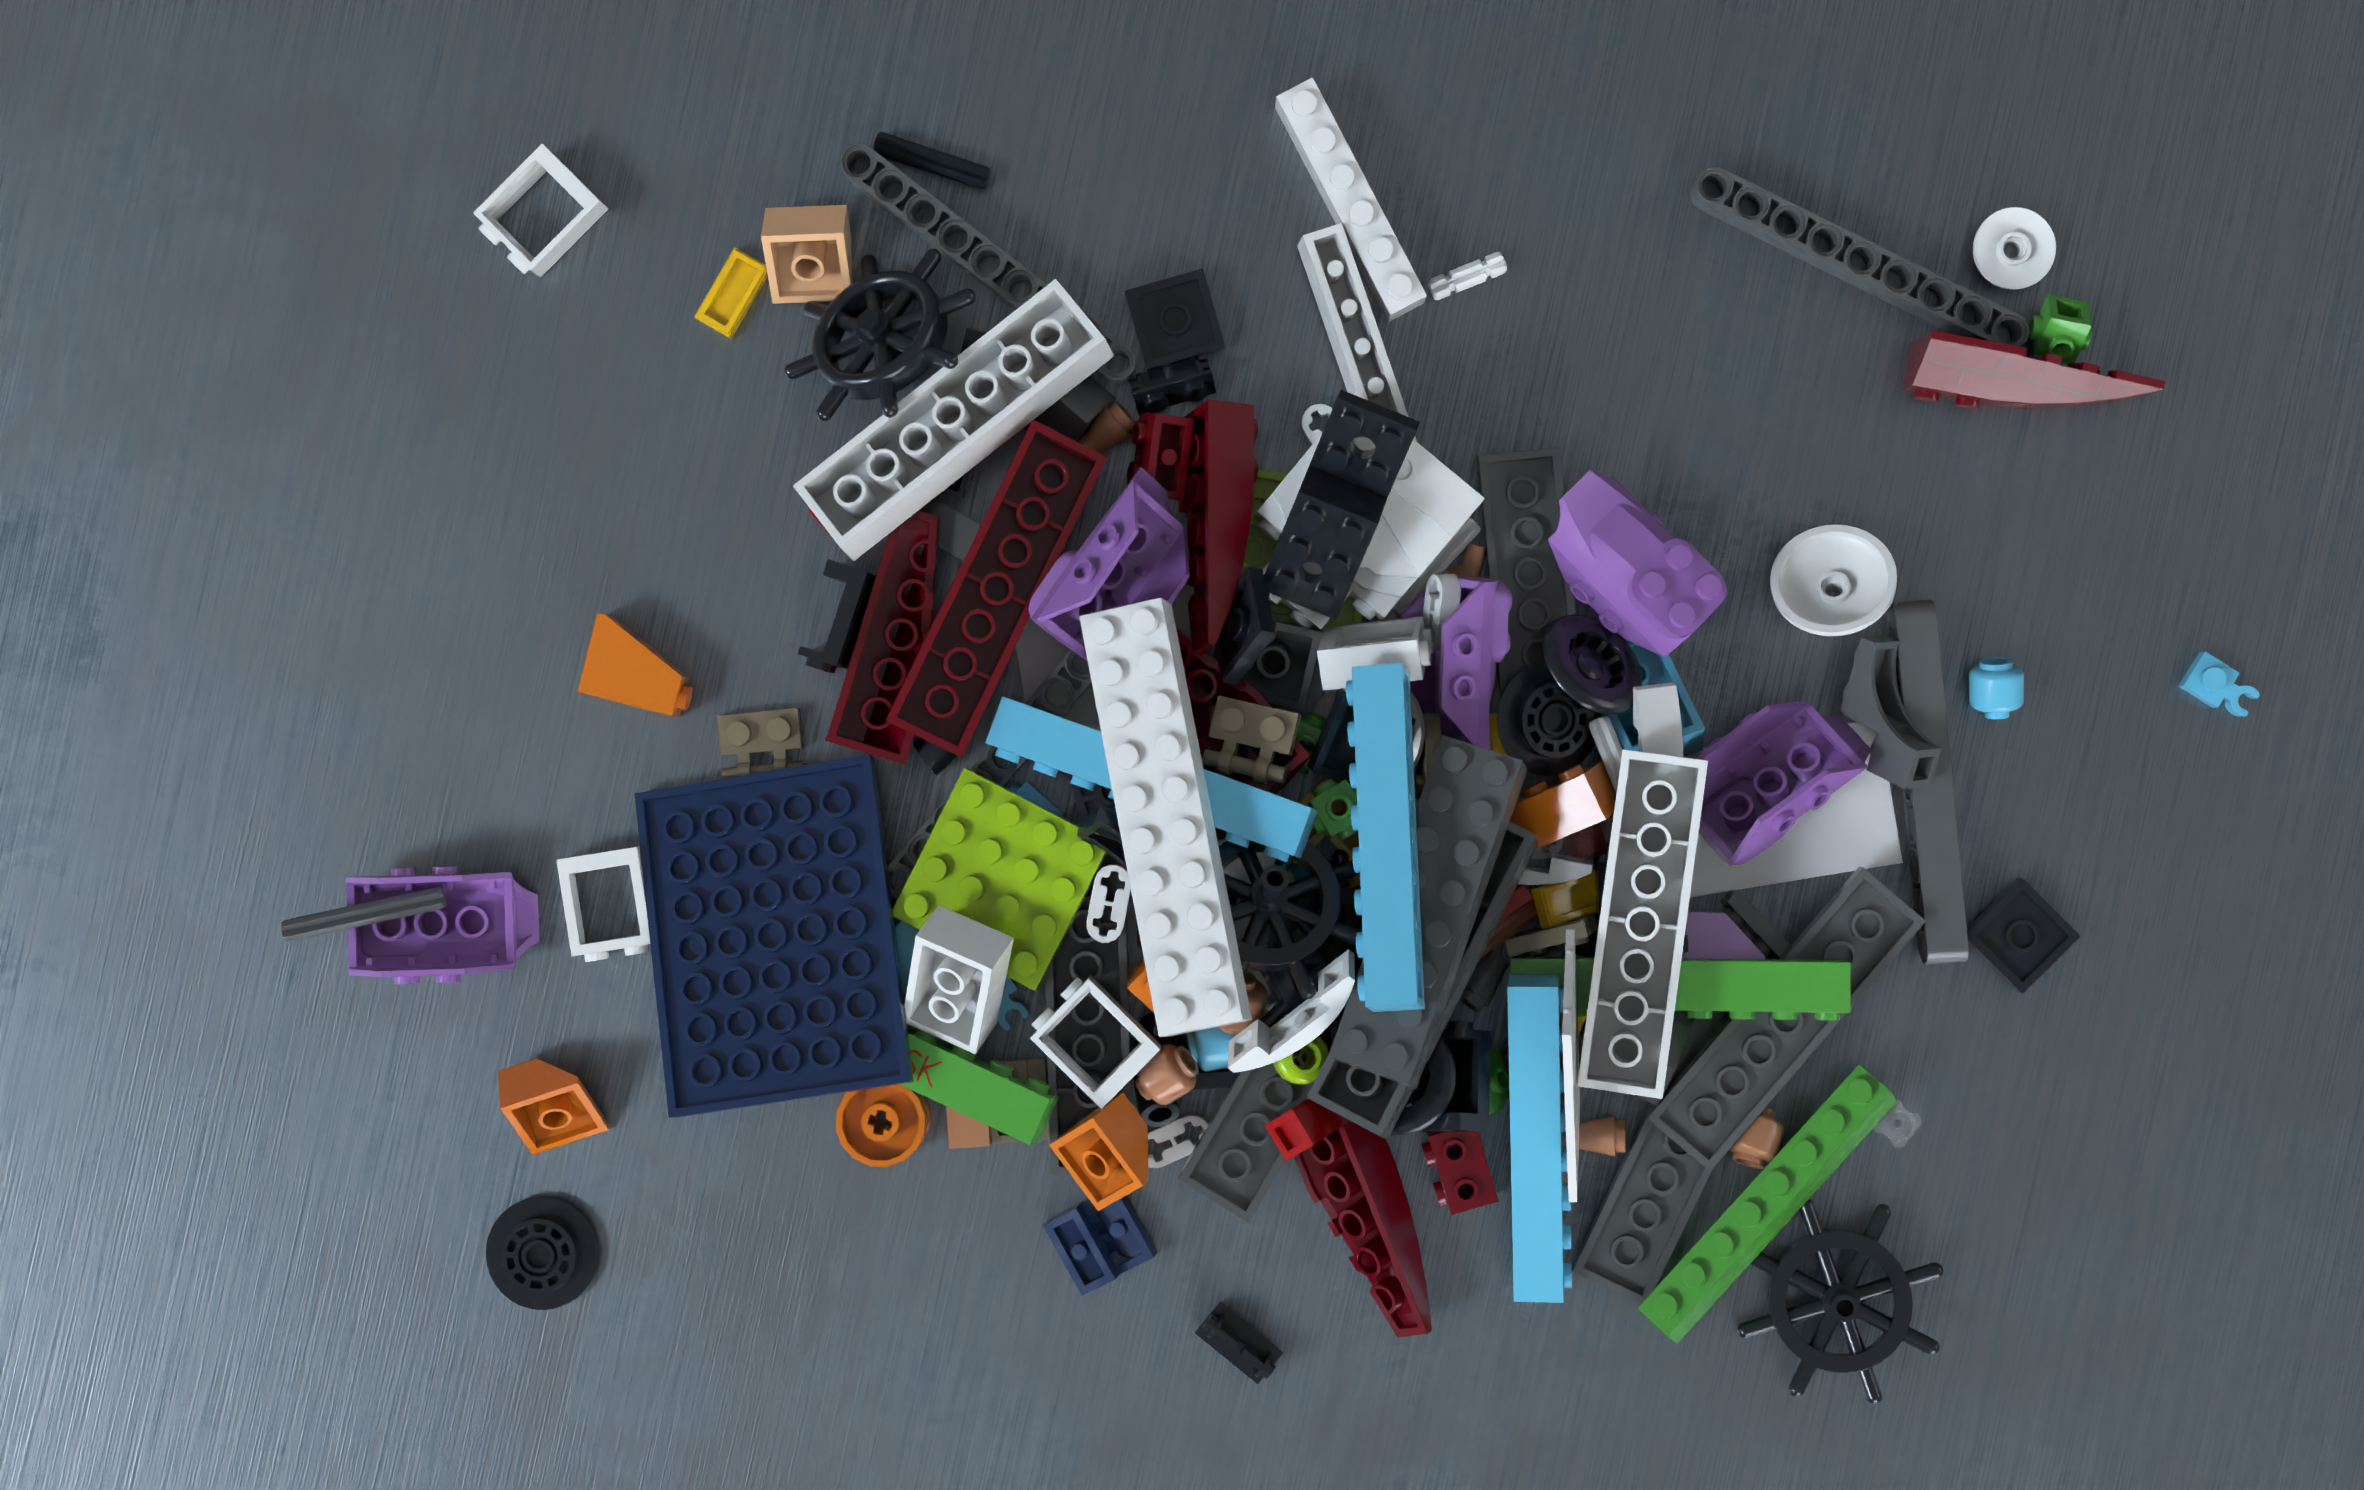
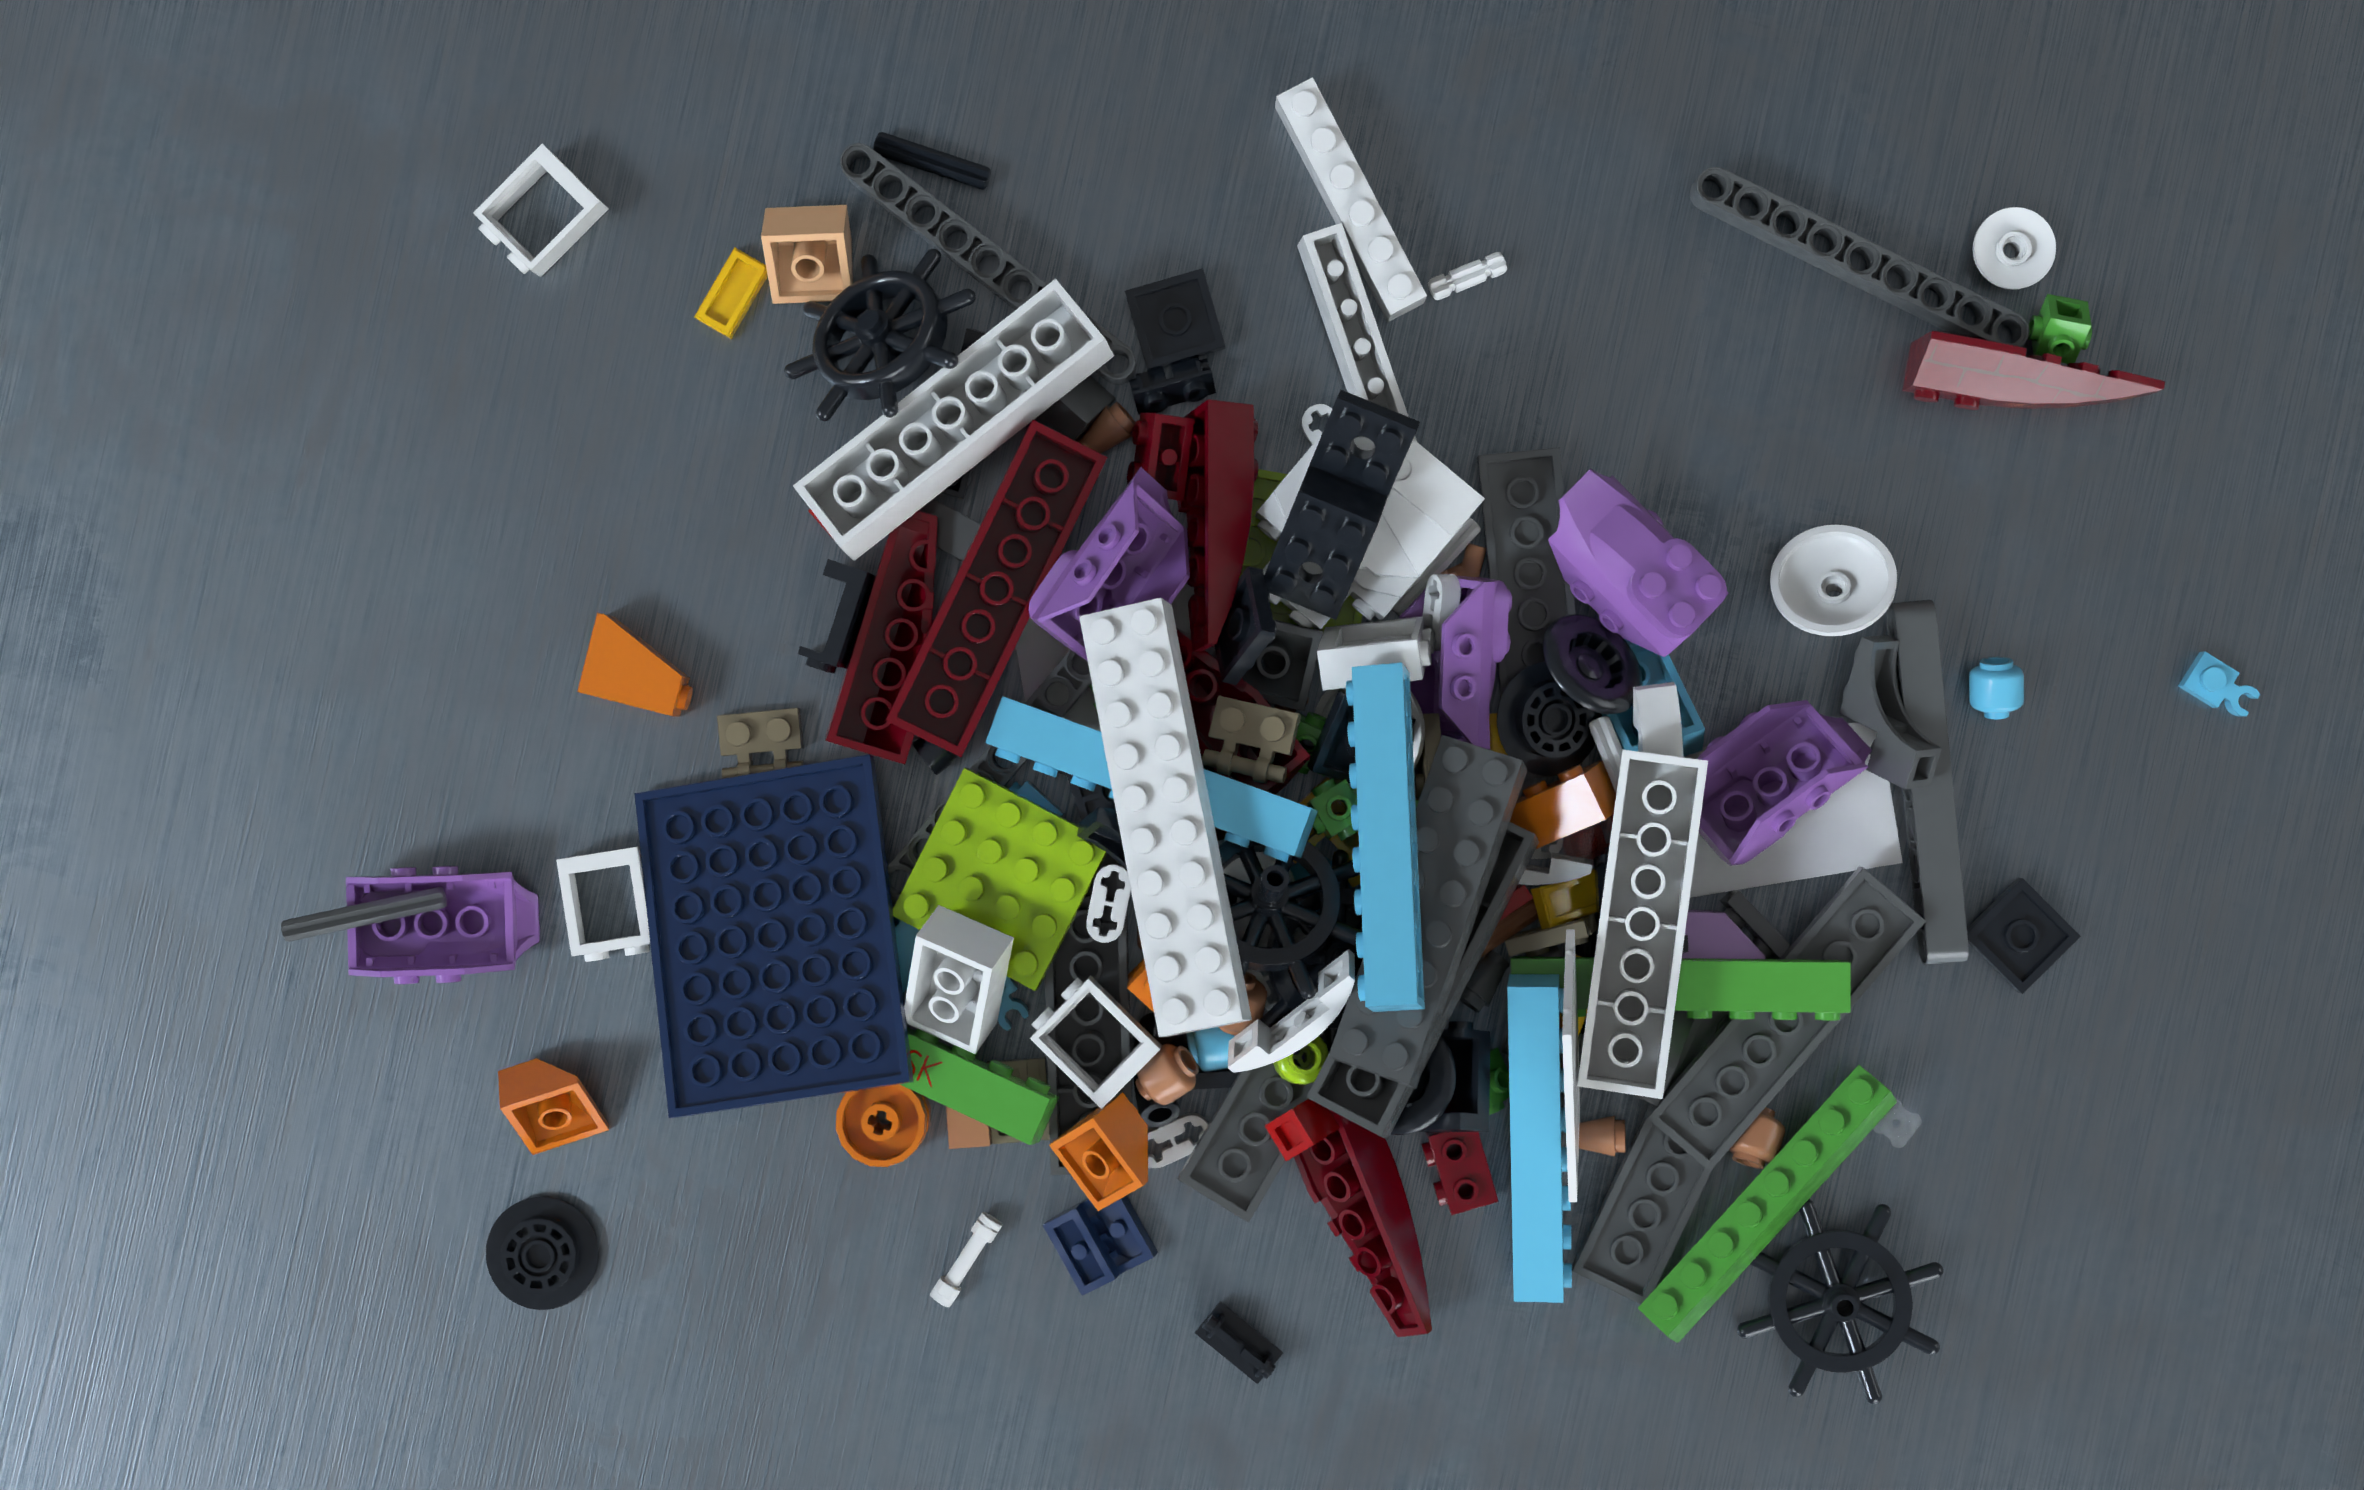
(948, 1287): none -> white bar

